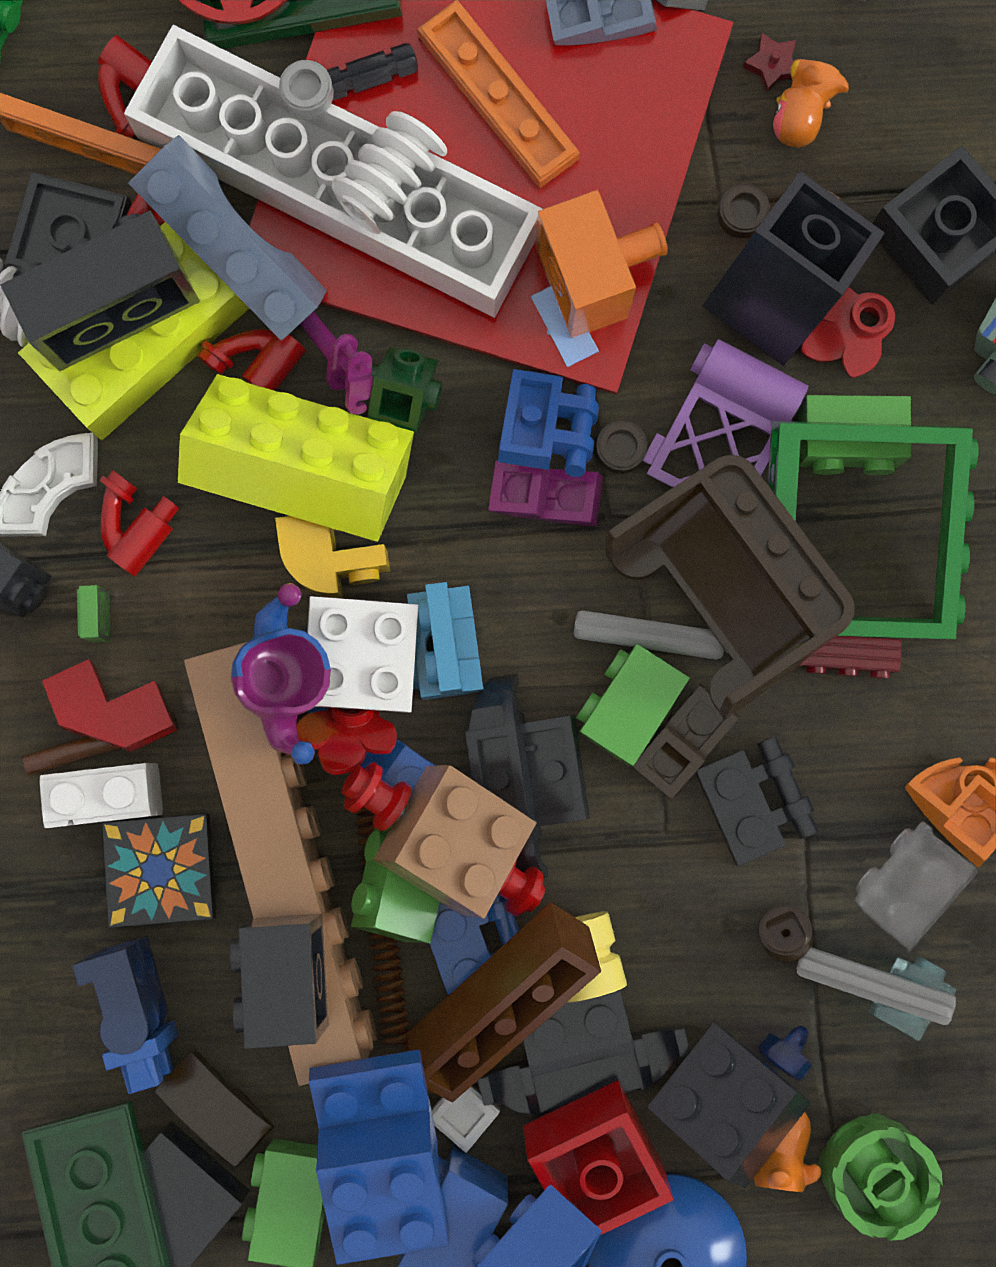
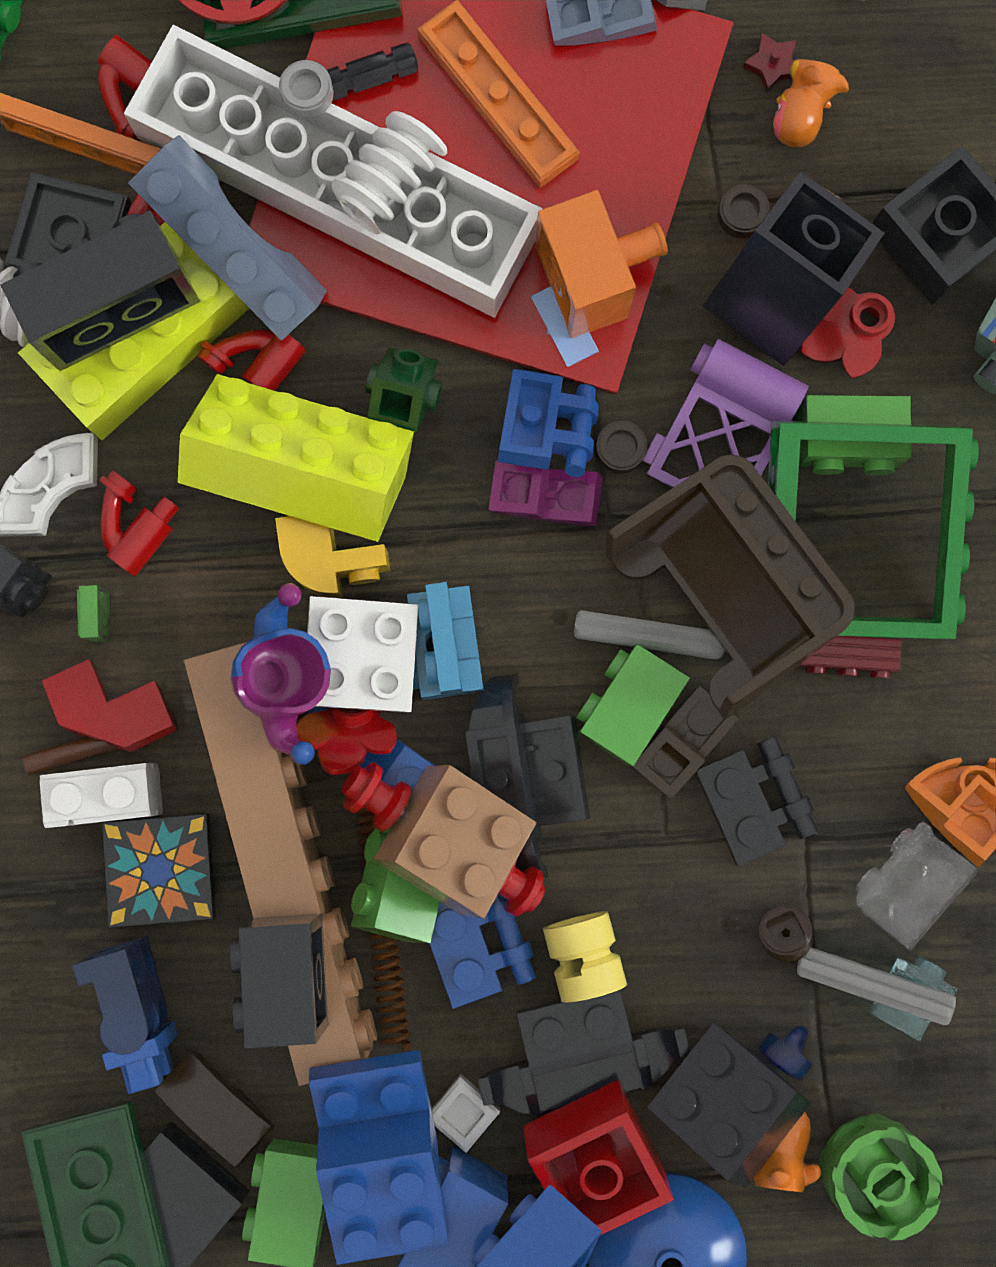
(342, 362): magenta piece -> none
(504, 1001): reddish brown brick -> none

